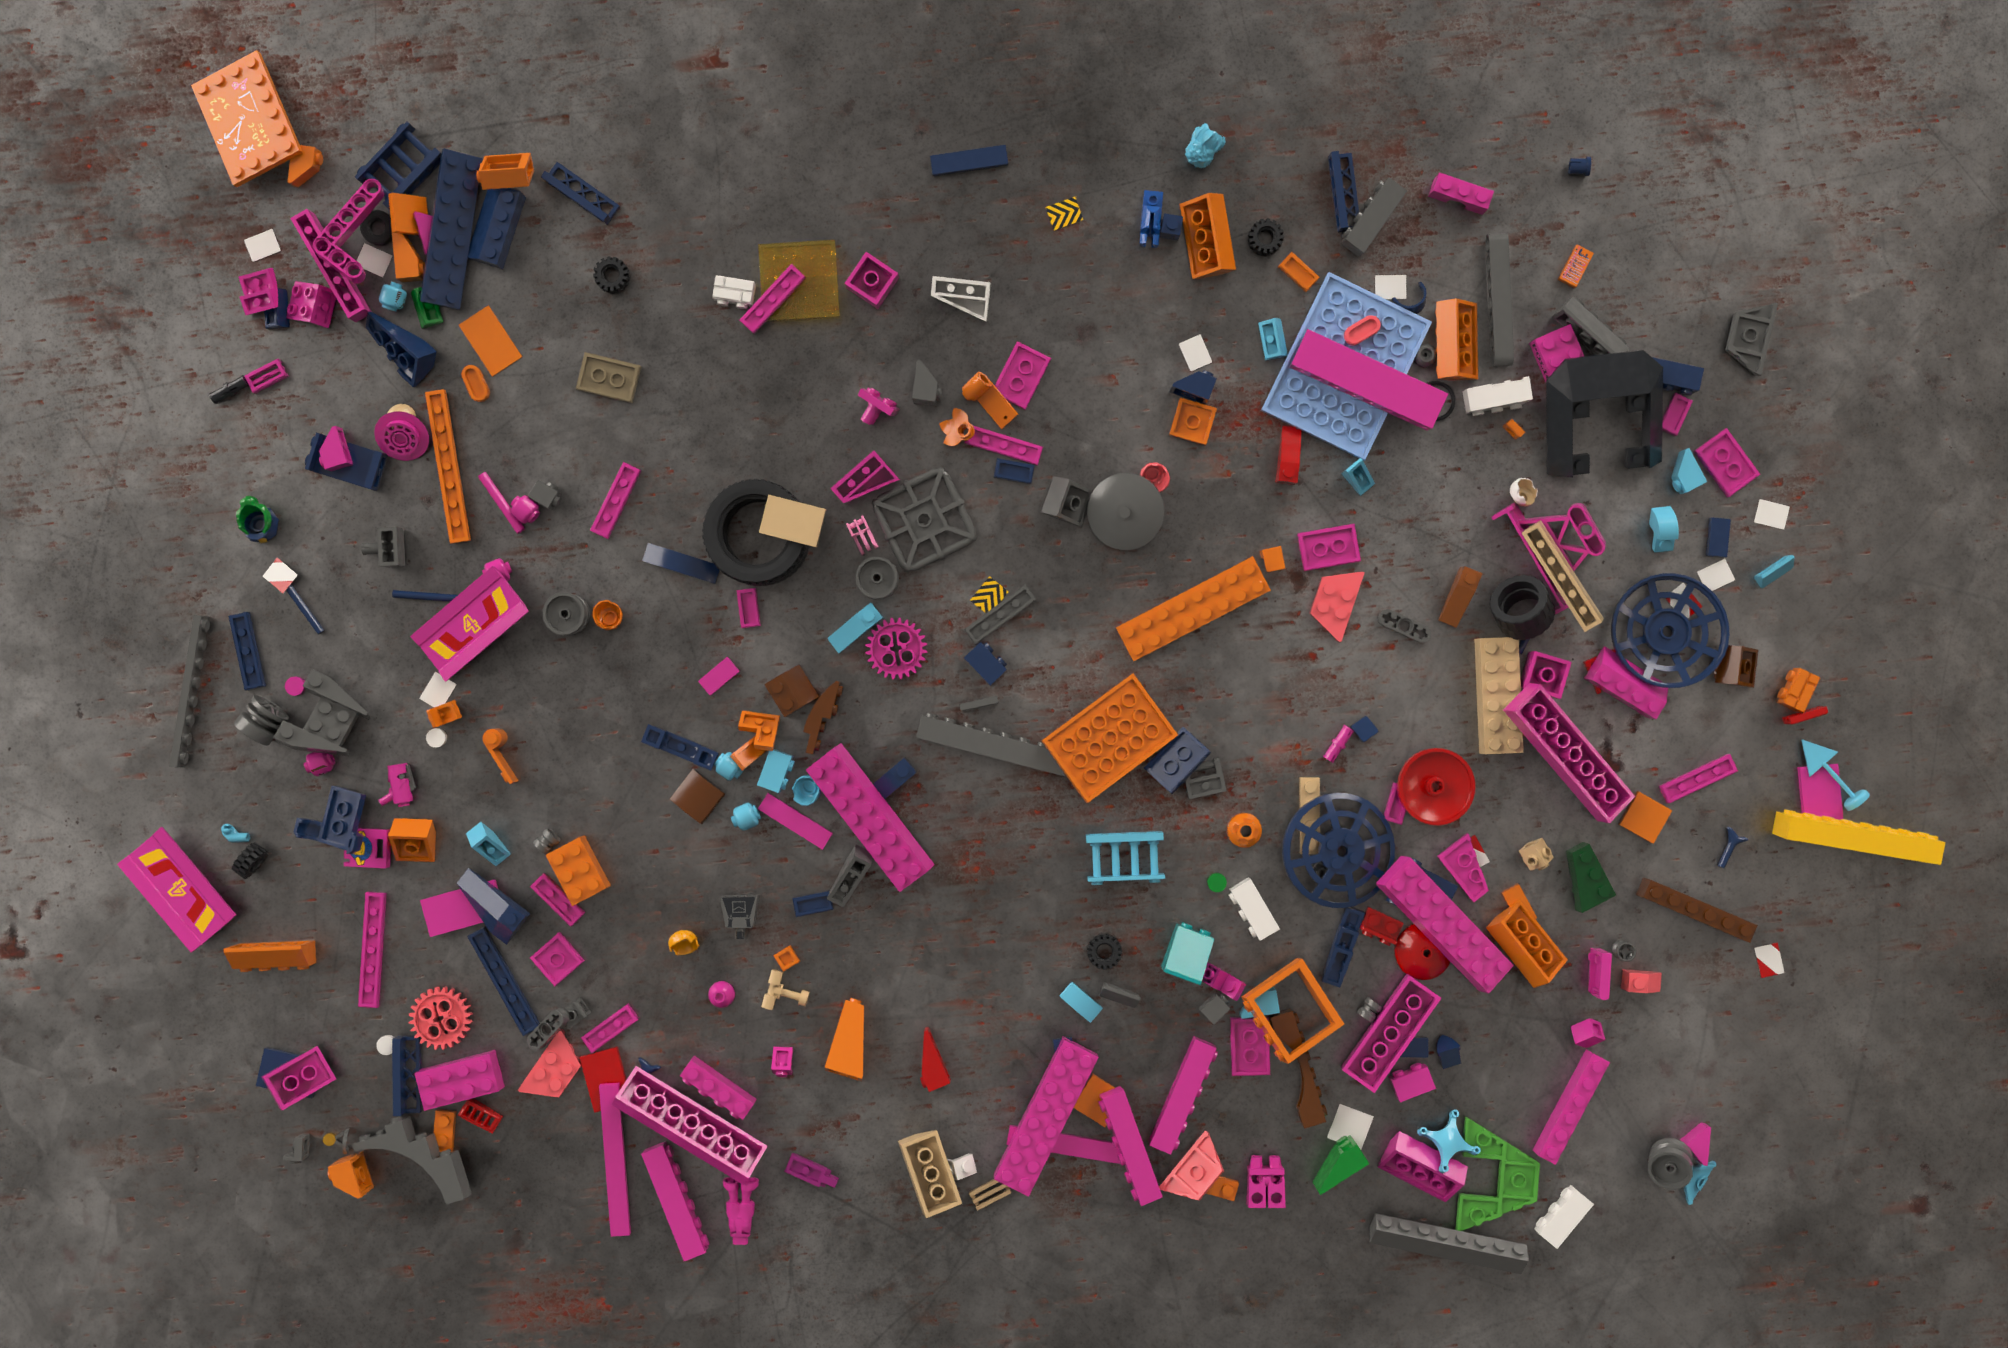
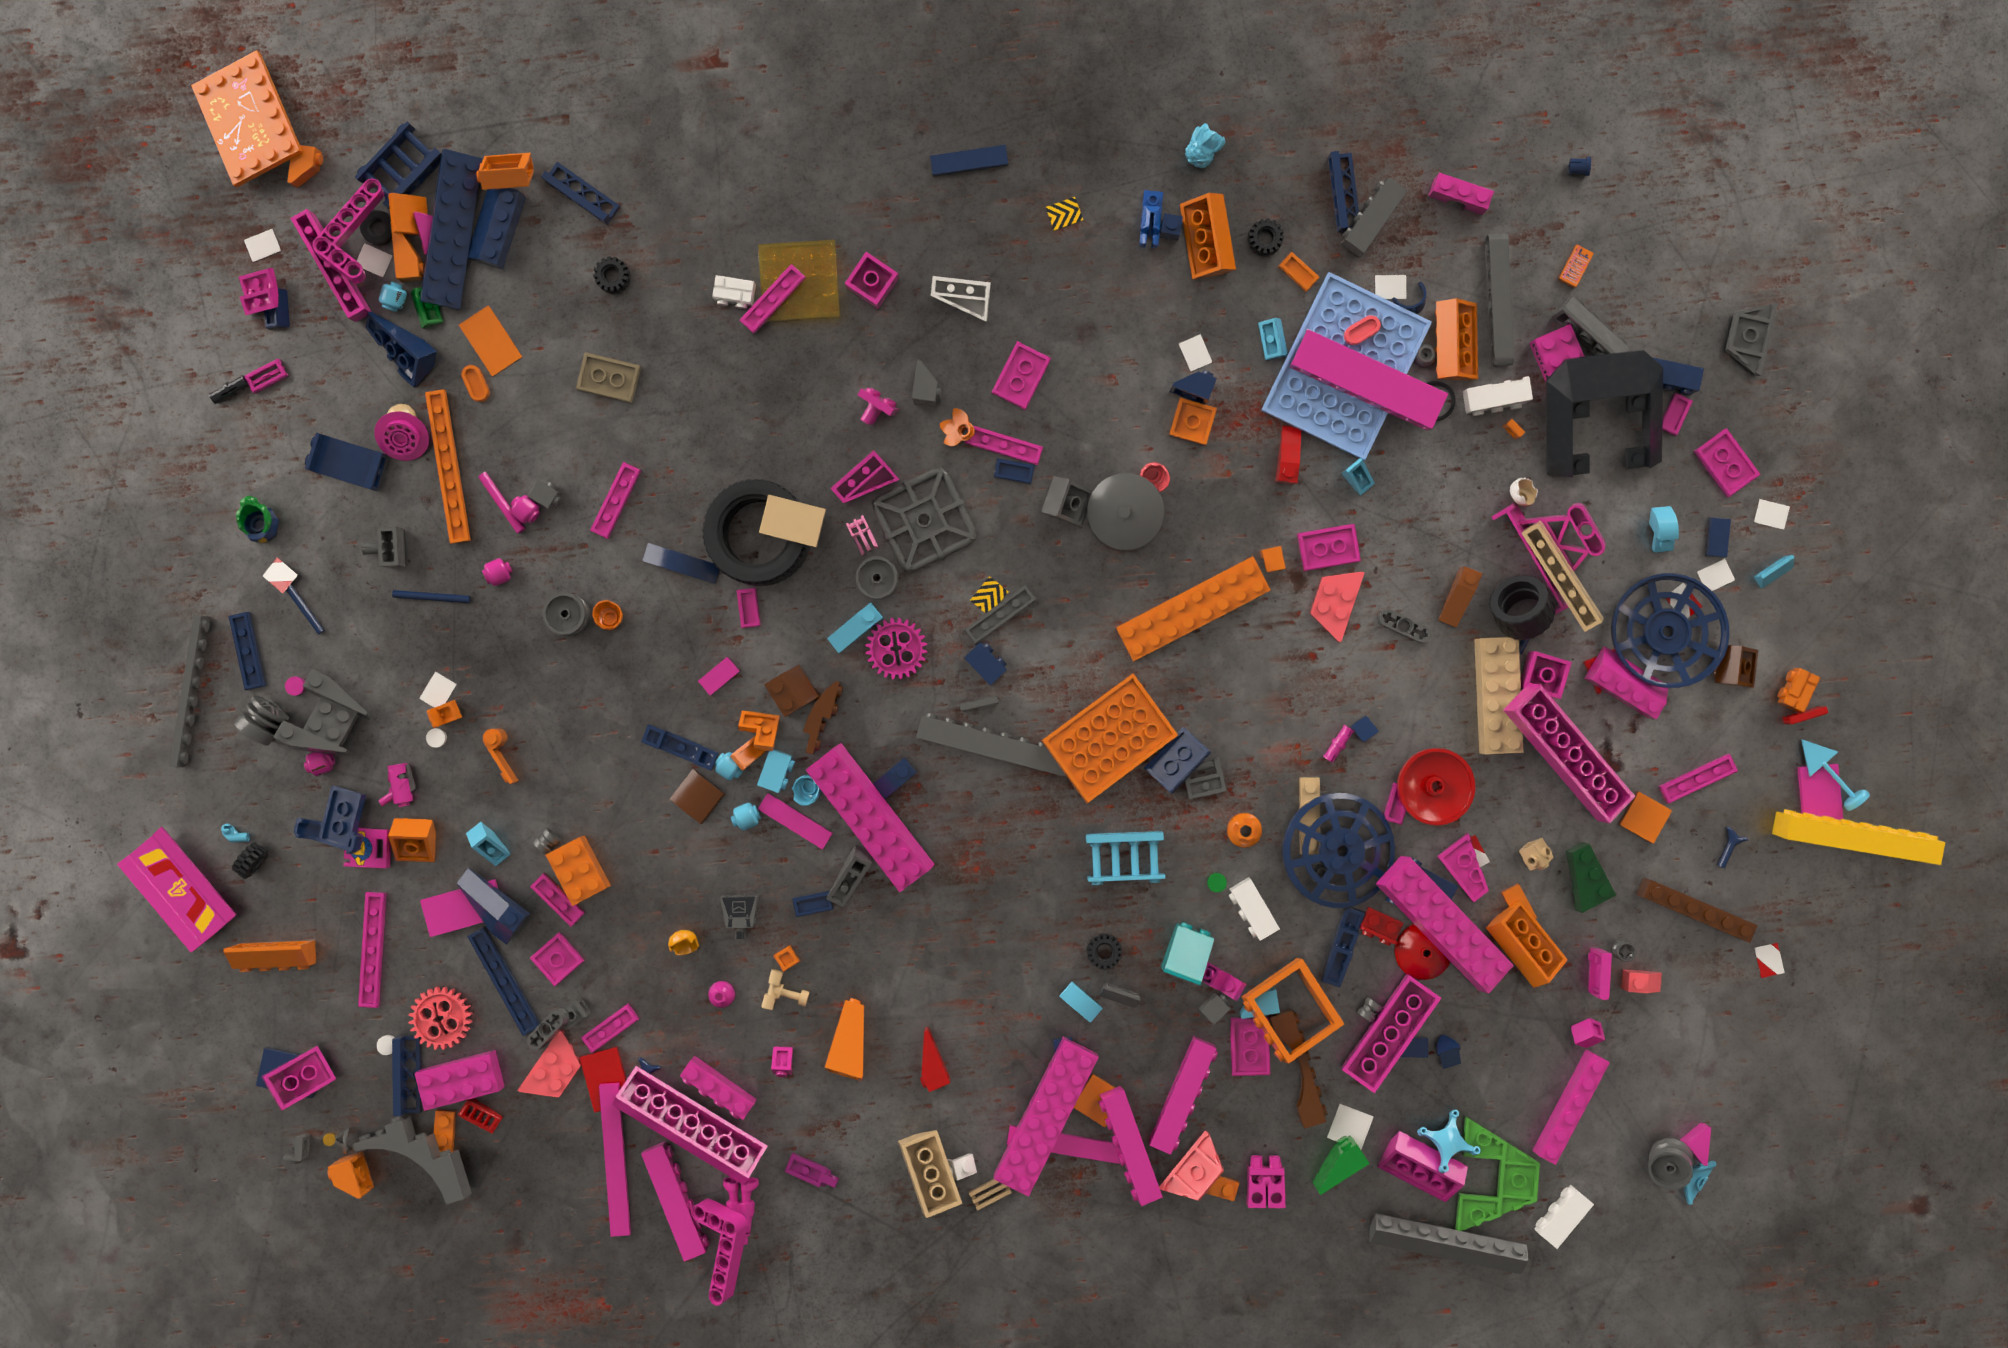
(311, 304): dark pink bracket -> none
(335, 451): dark pink slope -> none
(470, 623): dark pink hinge -> none
(733, 1231): none -> dark pink beam
(990, 398): orange door -> none
(1411, 1082): dark pink brick -> none
(1686, 473): medium azure slope -> none

